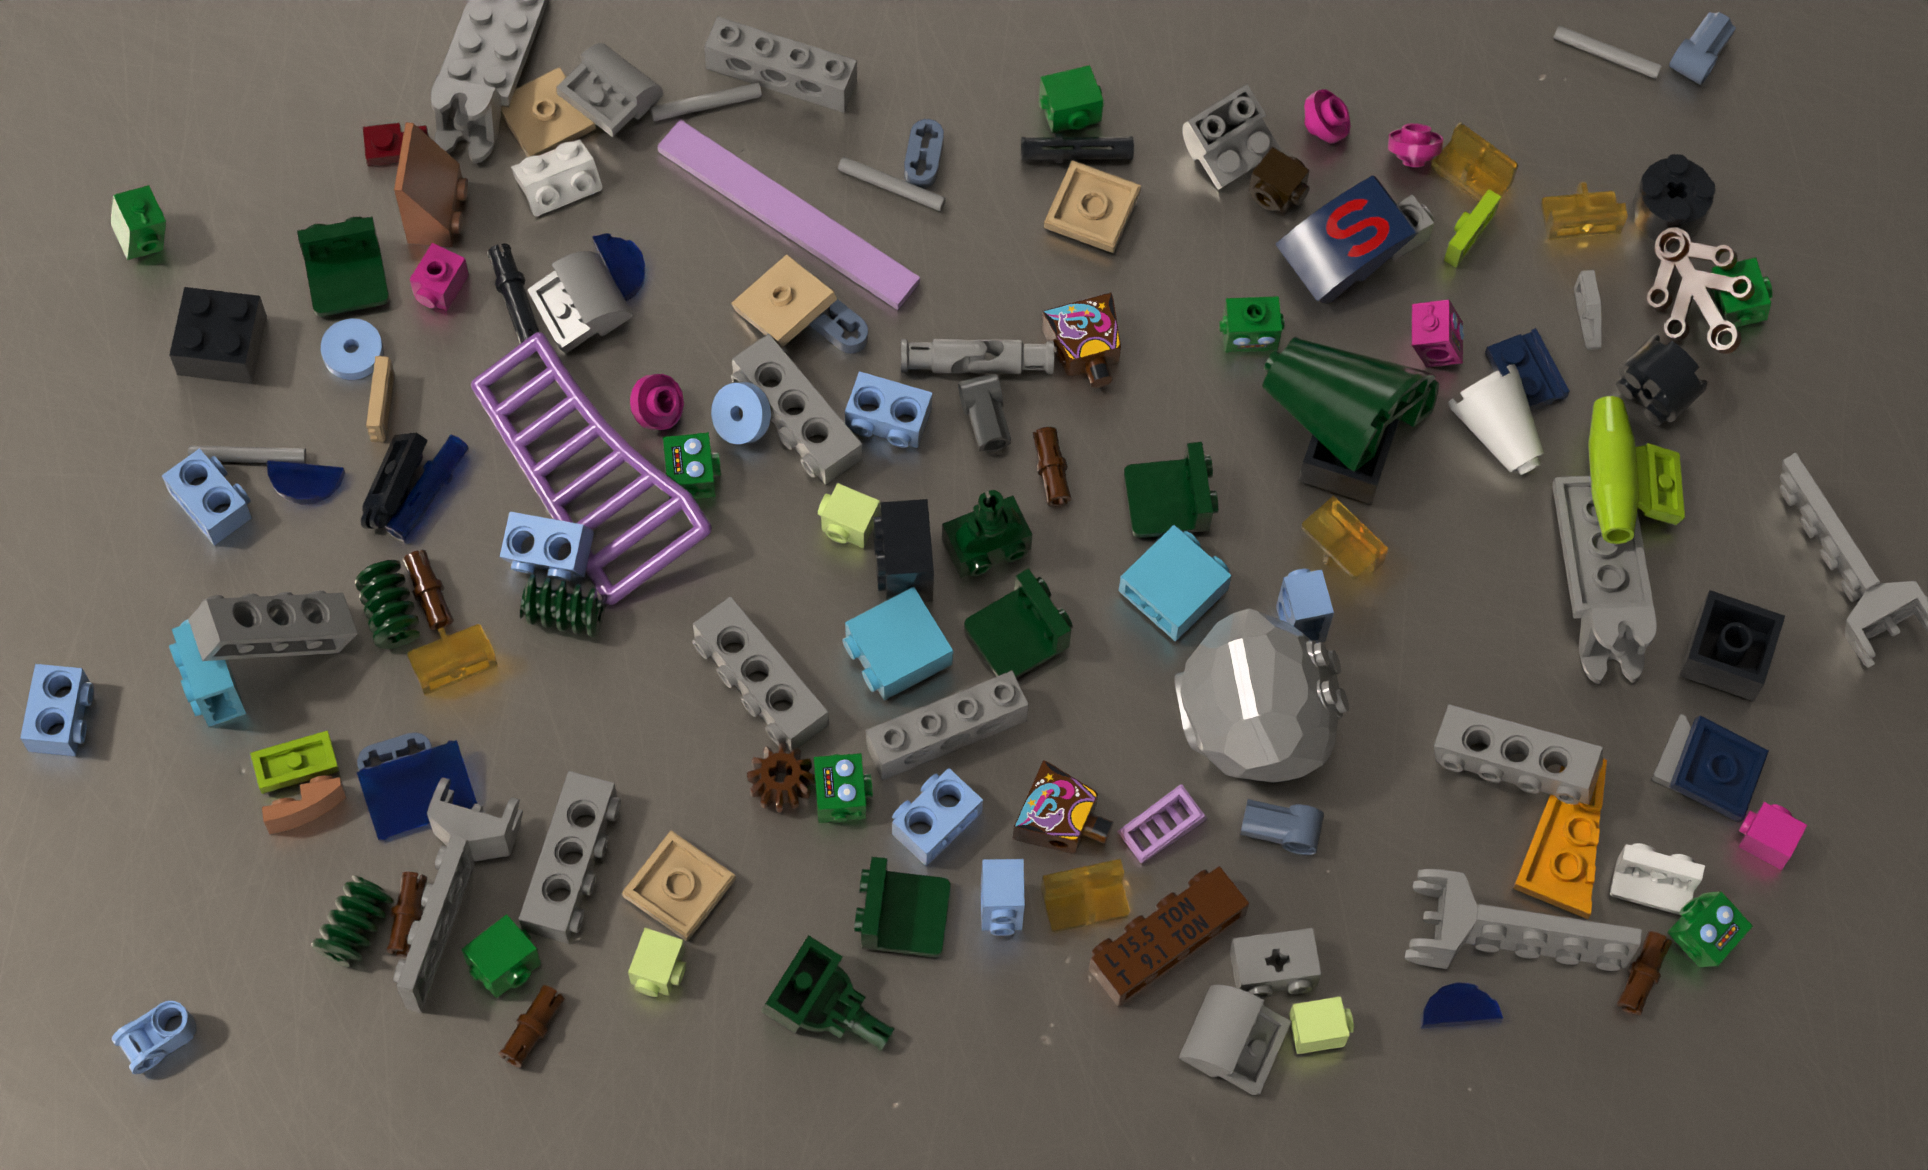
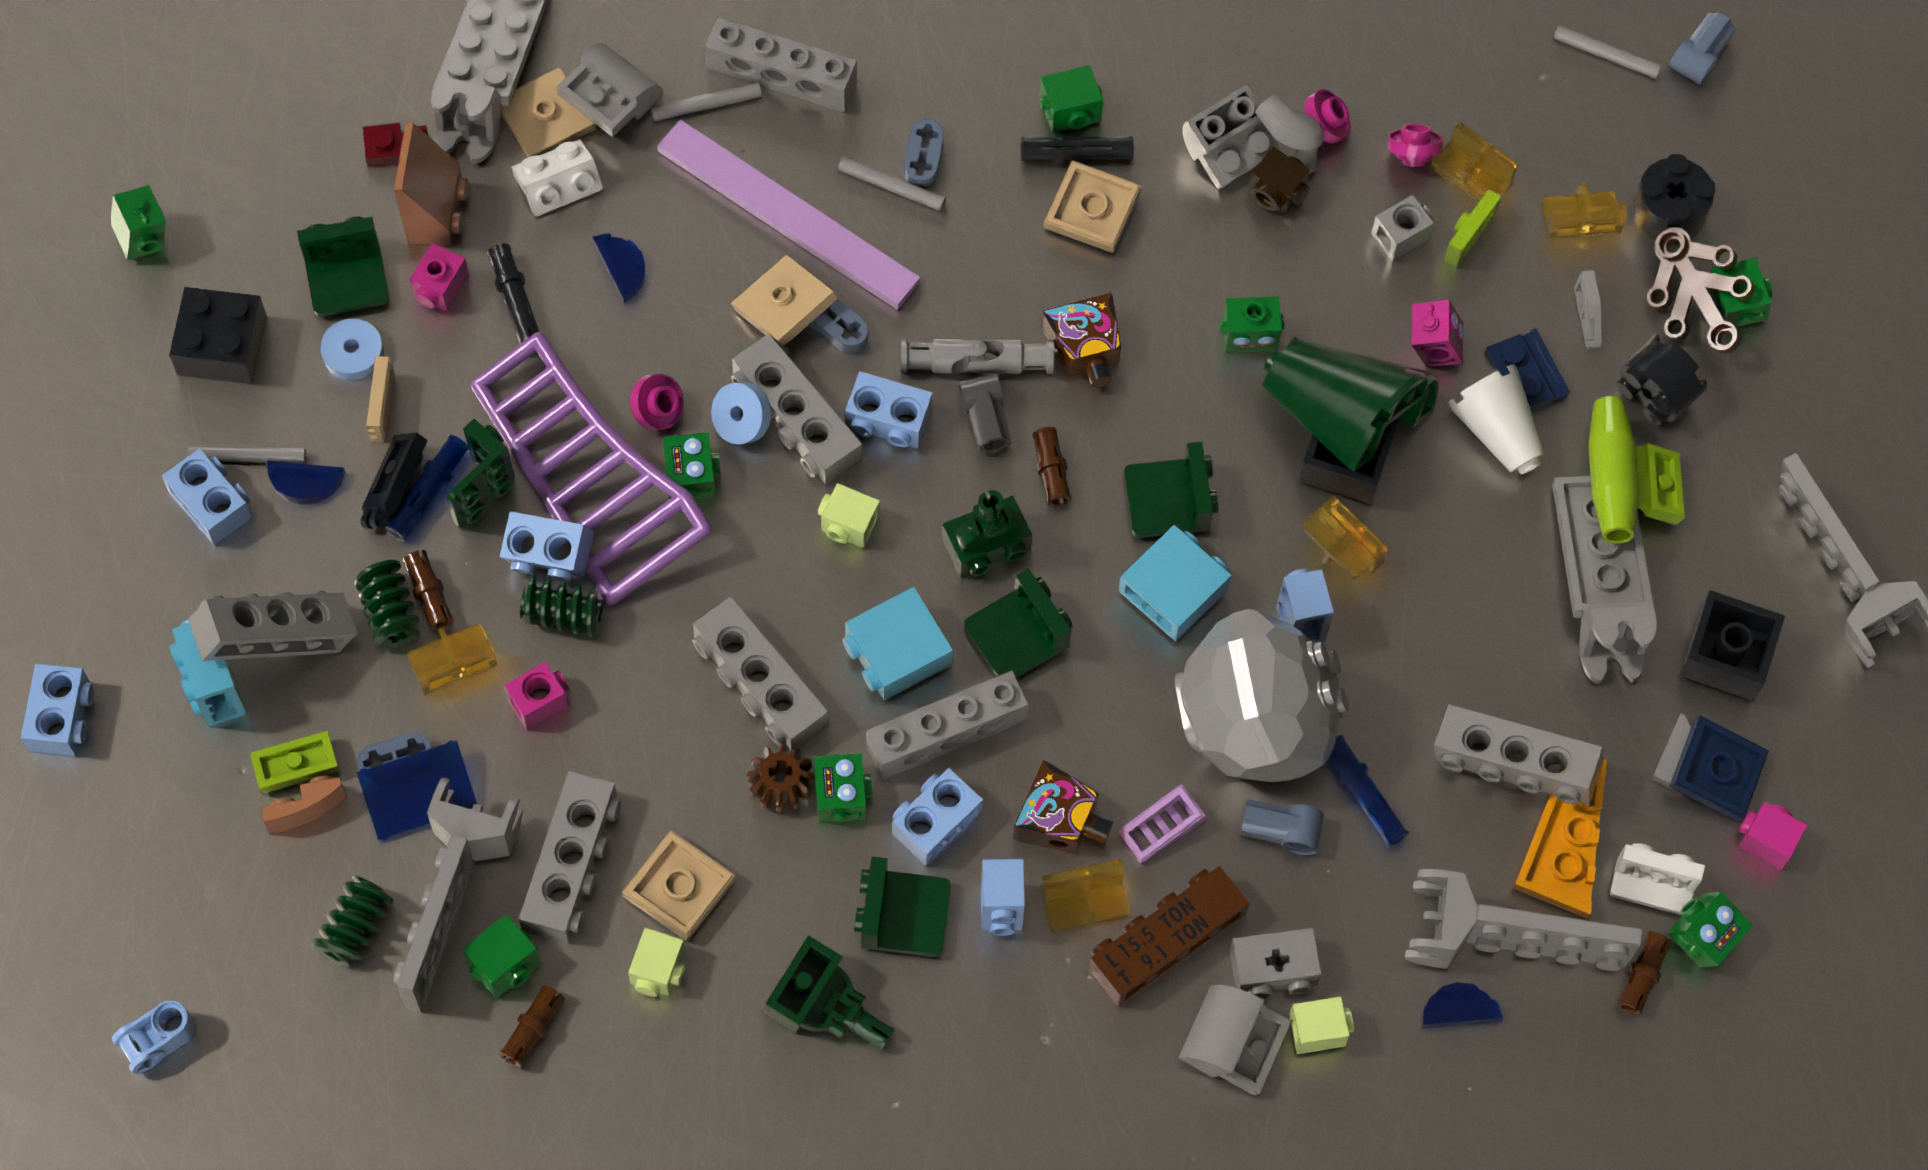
(406, 912): reddish brown pin -> none
(487, 480): none -> dark green bracket
(536, 711): none -> dark pink brick
(579, 300): light grey brick -> none
(904, 548): black brick -> none
(1292, 129): none -> light grey arm
(1346, 239): dark blue slope -> none
(1366, 792): none -> clear blue pin

